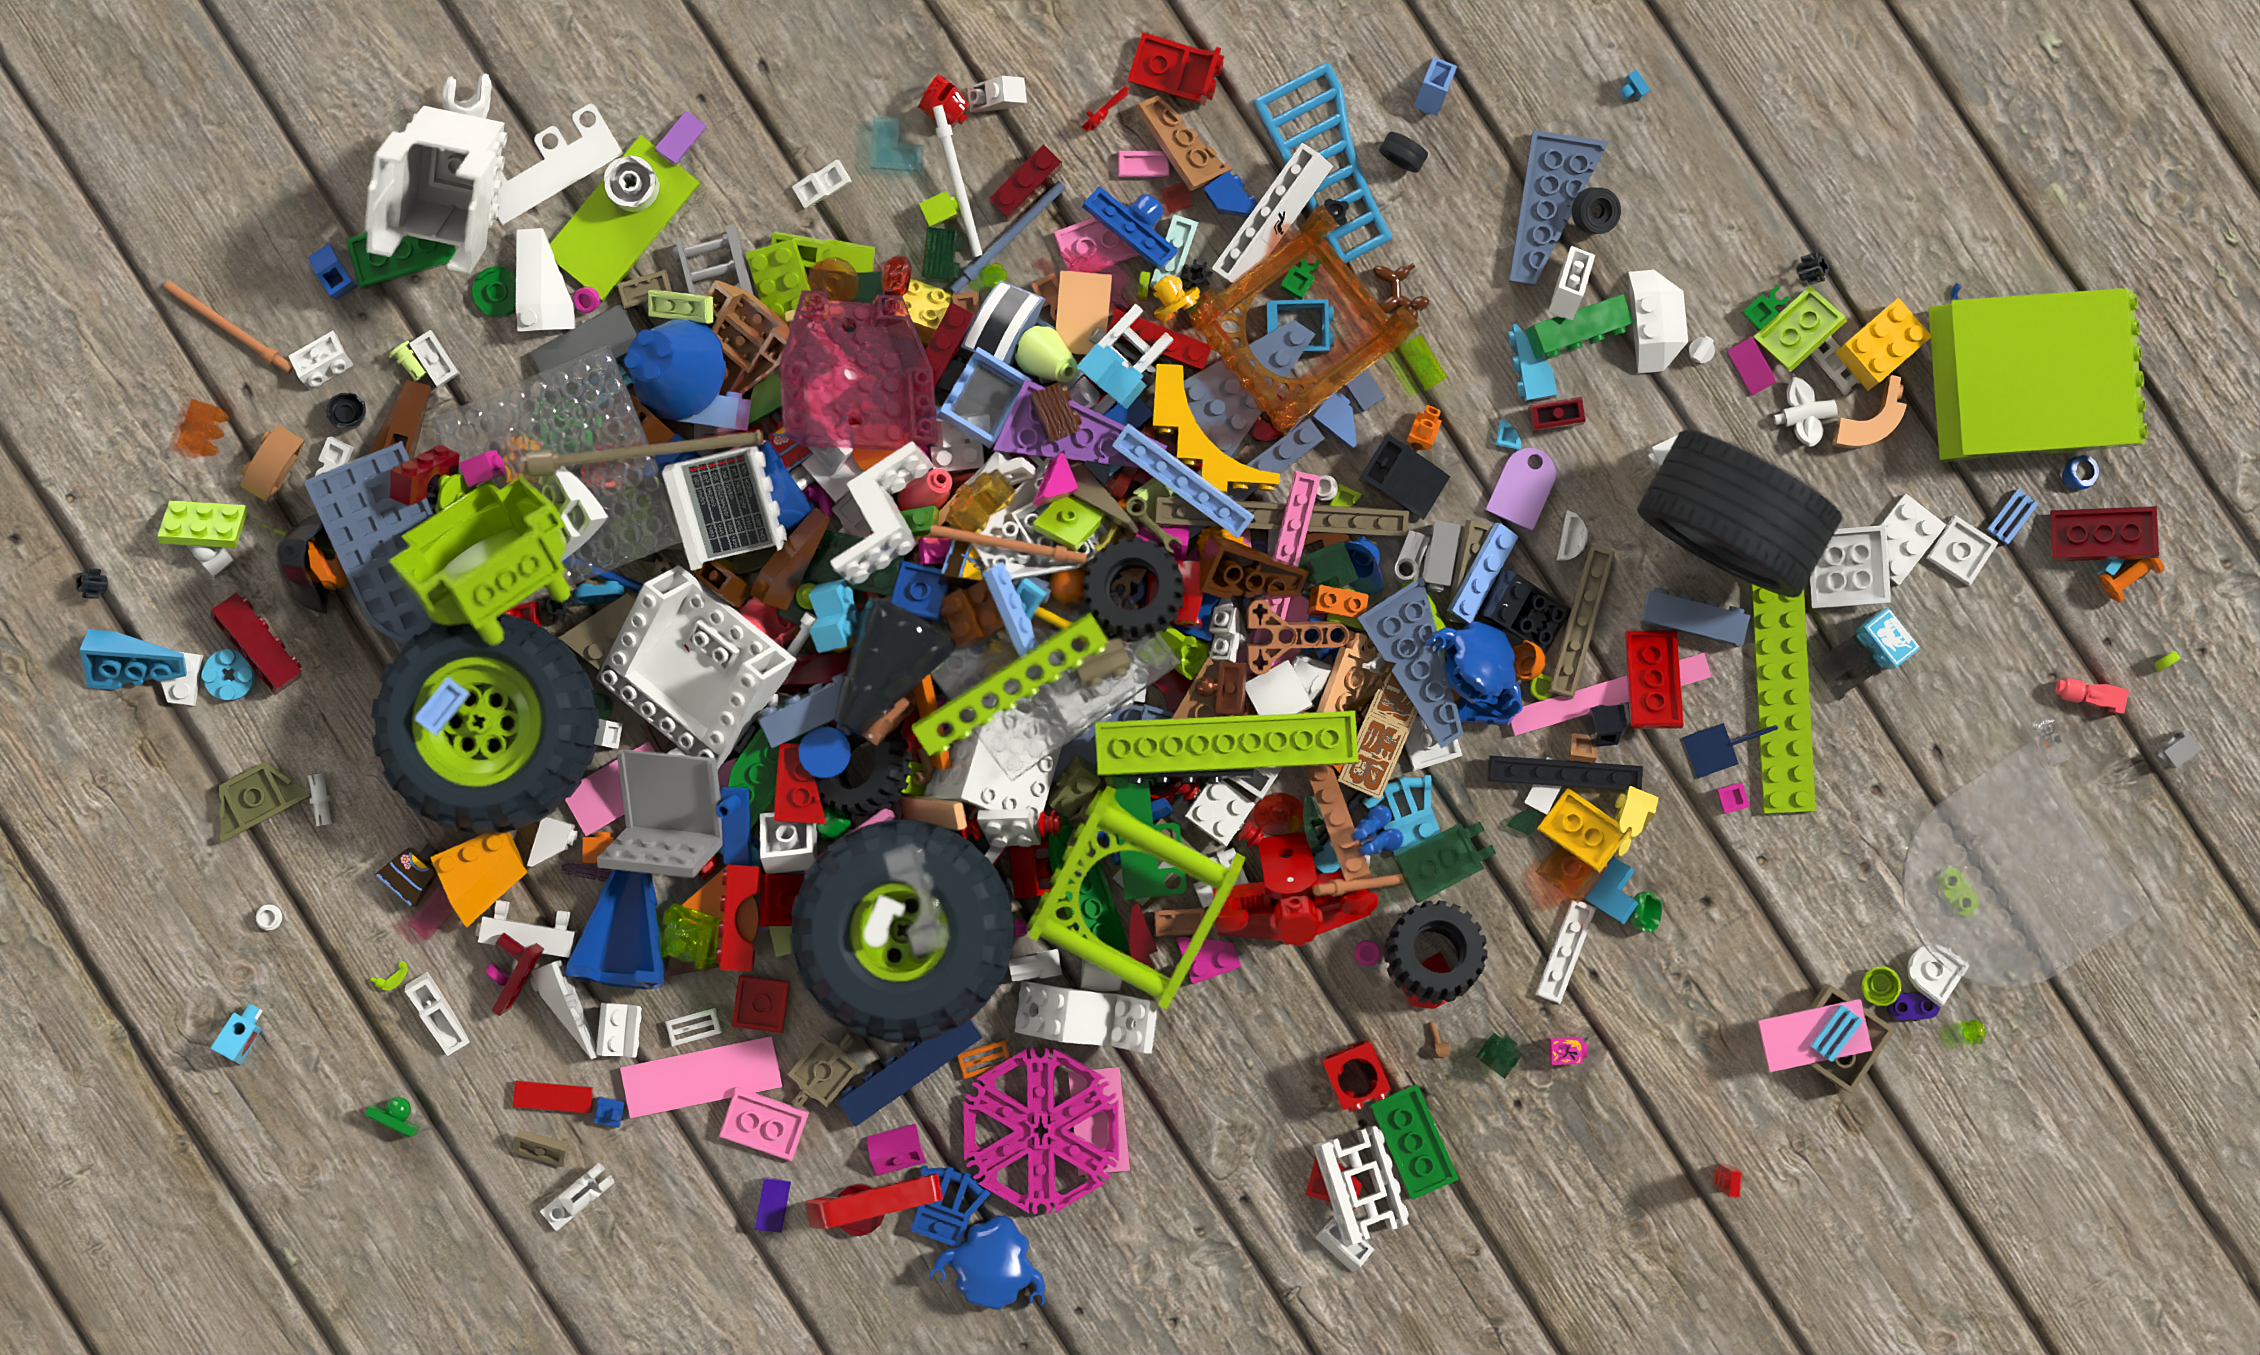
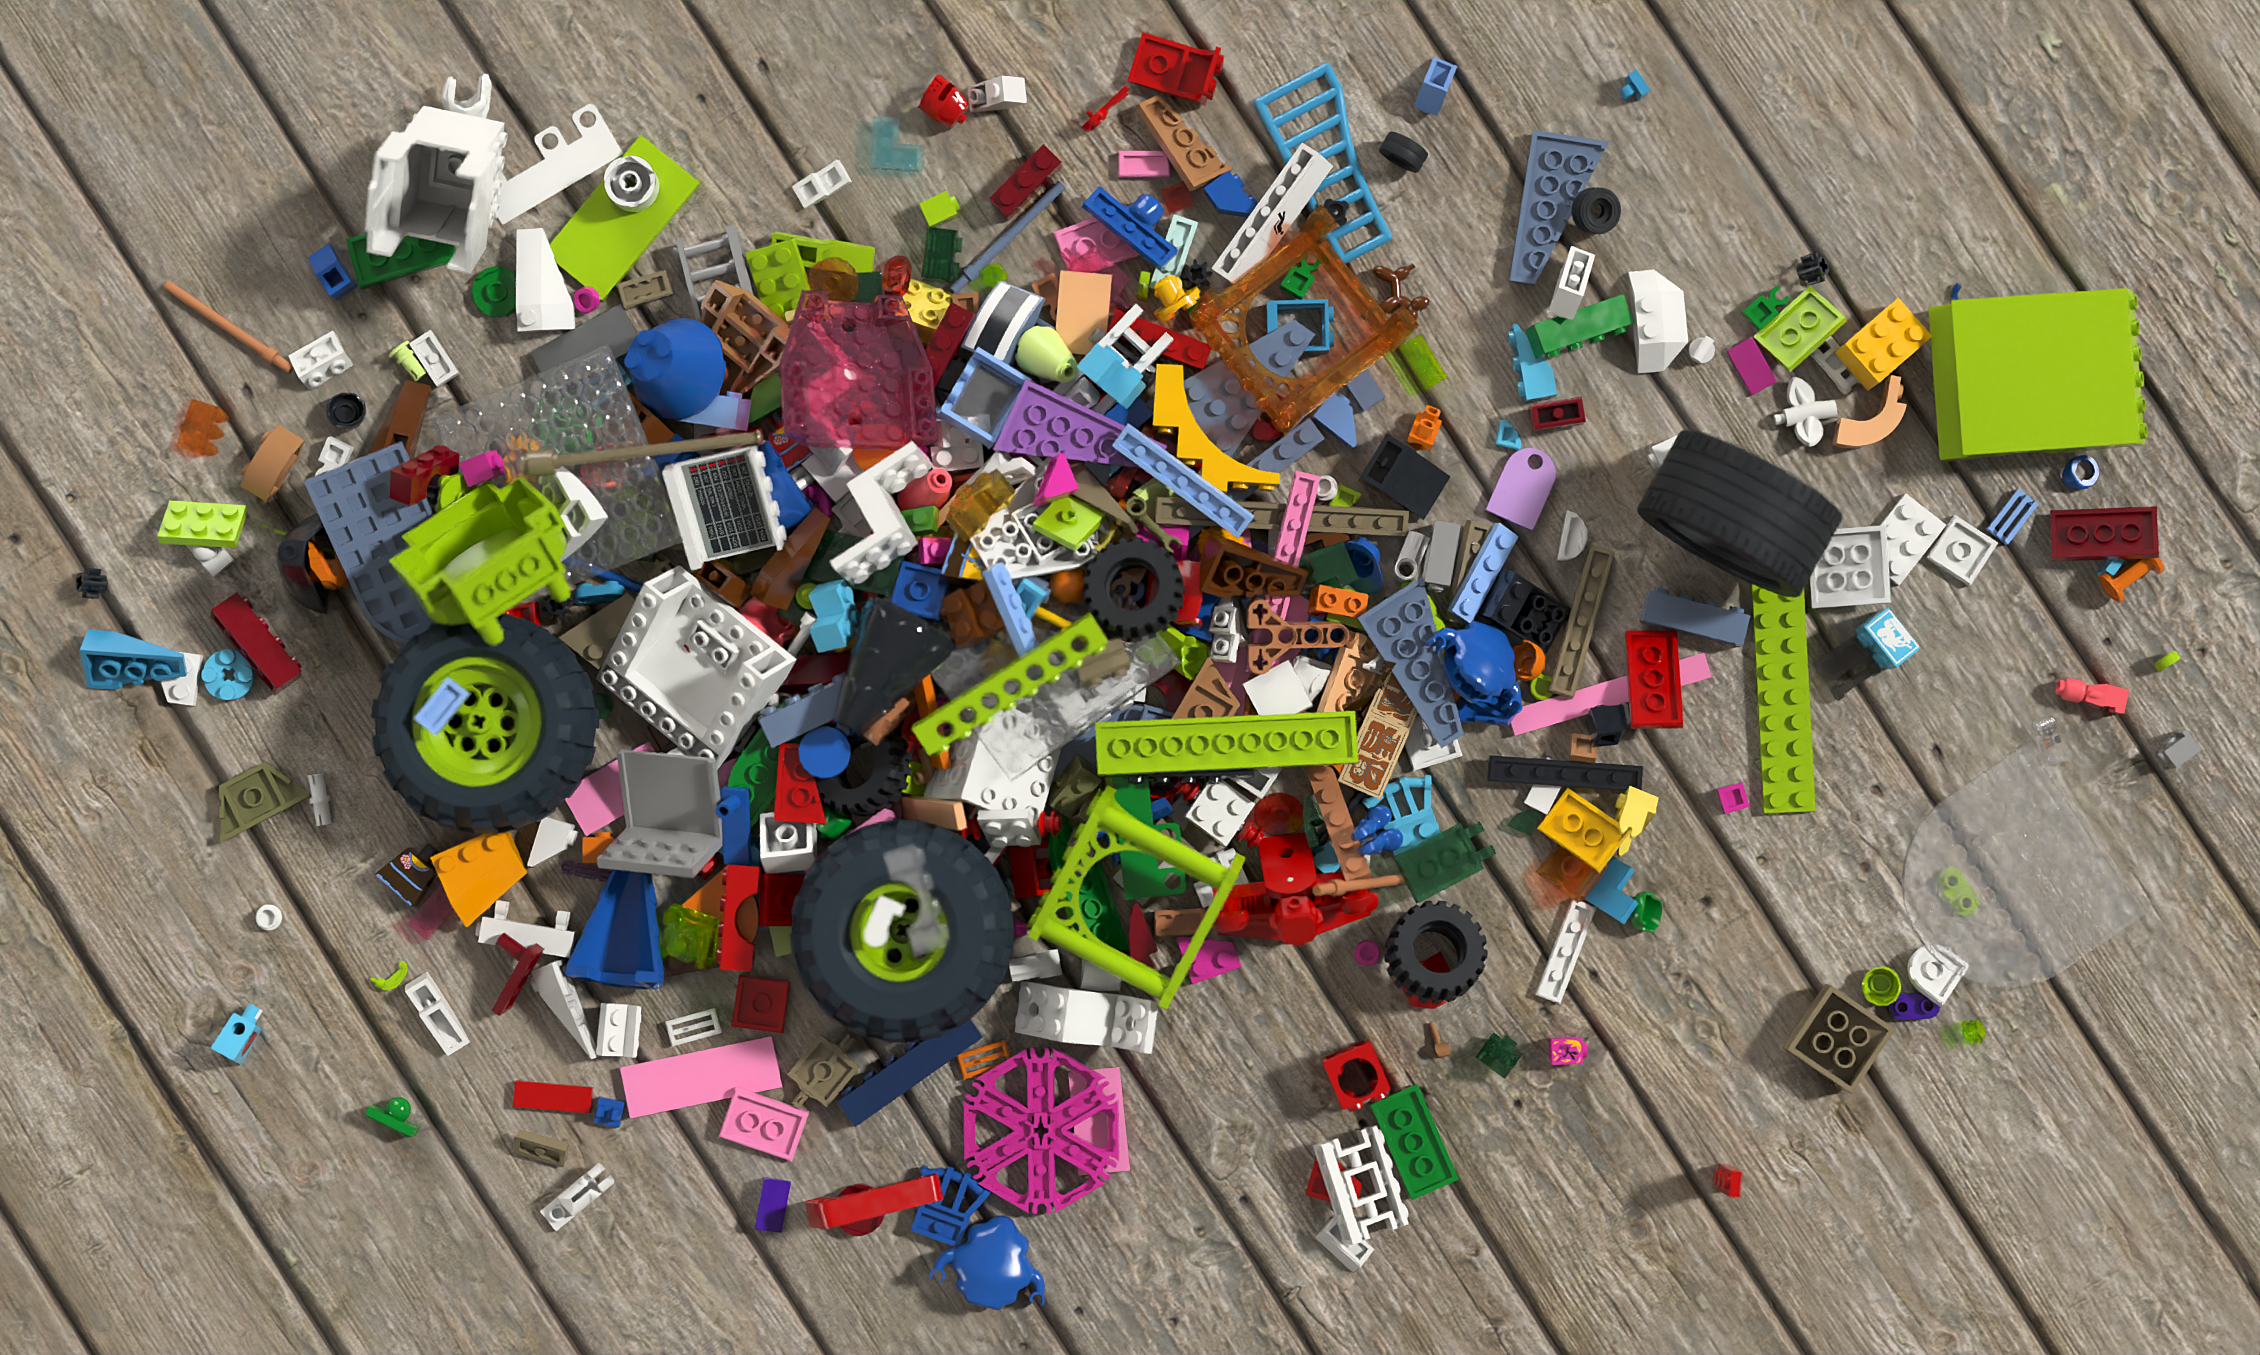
(497, 974): dark pink tile -> none
(608, 734): white tile -> none
(680, 138): medium lavender tile -> none
(680, 306): yellowish green tile -> none
(895, 1149): dark pink panel -> none
(944, 132): white bar -> none
(1055, 413): reddish brown brick -> none
(1058, 553): nougat bar -> none
(1229, 688): copper plate -> none
(1712, 749): dark blue piece -> none
(1789, 1036): bright pink tile -> none
(1845, 1038): medium azure tile -> none

